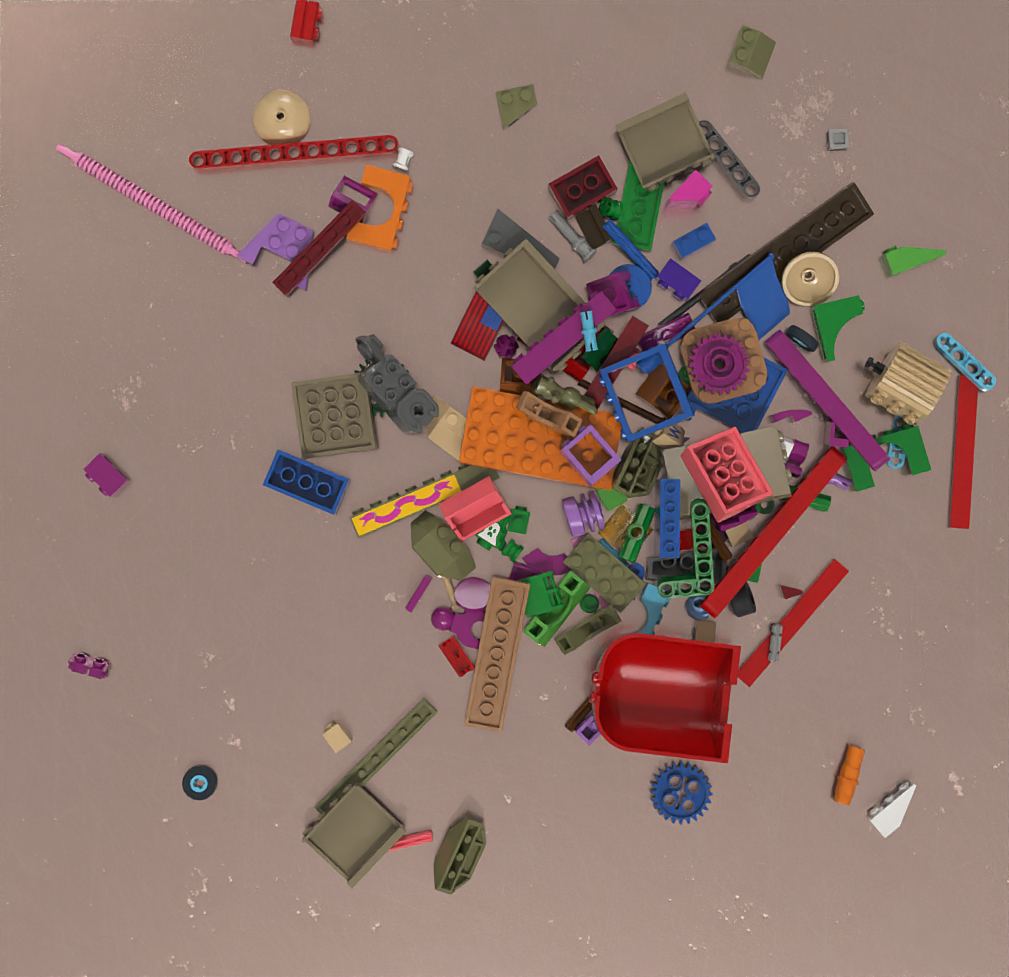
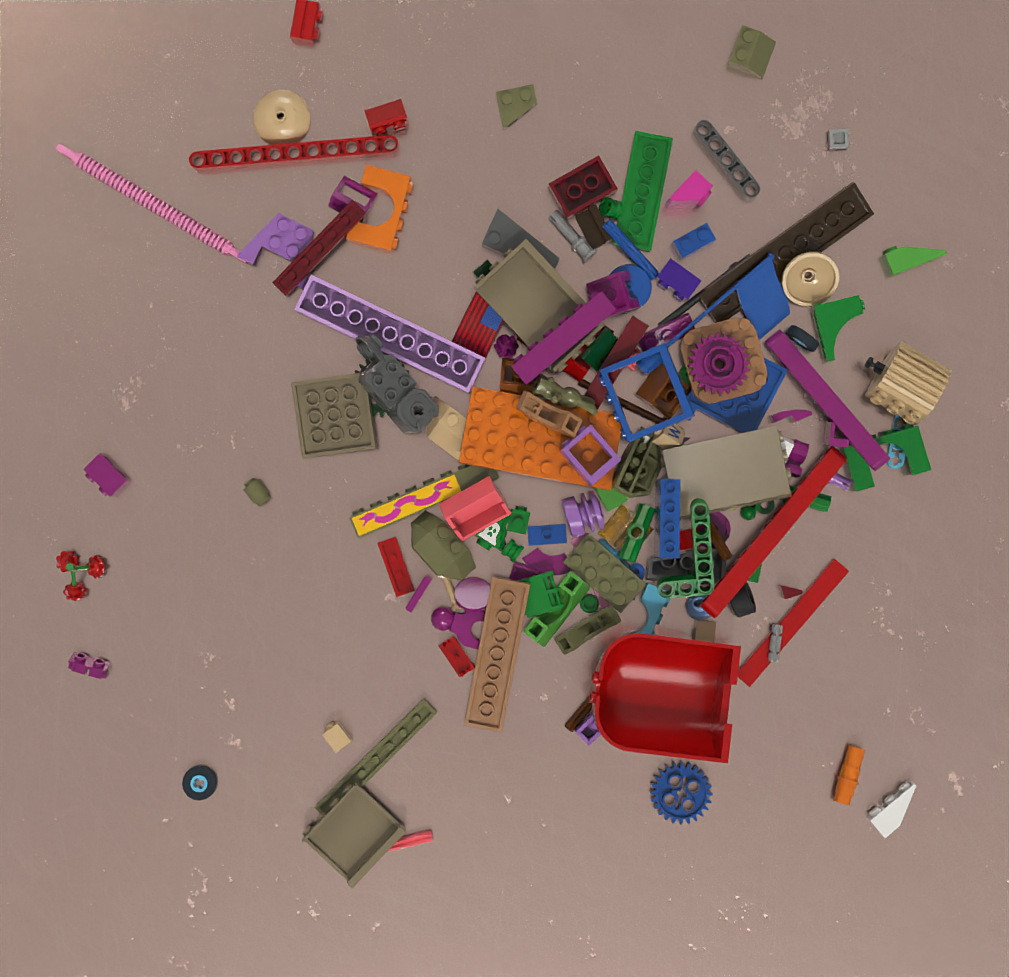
(68, 562): none -> red plant
(256, 491): none -> olive brick
(306, 482): blue brick -> none
(387, 117): none -> red slope
(396, 566): none -> red plate
(399, 337): none -> lavender brick
(402, 159): white bush -> none
(458, 855): olive wedge -> none
(547, 534): none -> blue plate
(588, 331): medium azure pin -> none
(665, 142): dark tan panel -> none
(726, 474): coral slope -> none
(737, 519): magenta slope -> none
(739, 534): tan panel -> none
(963, 364): medium azure beam -> none
(963, 453): red tile -> none

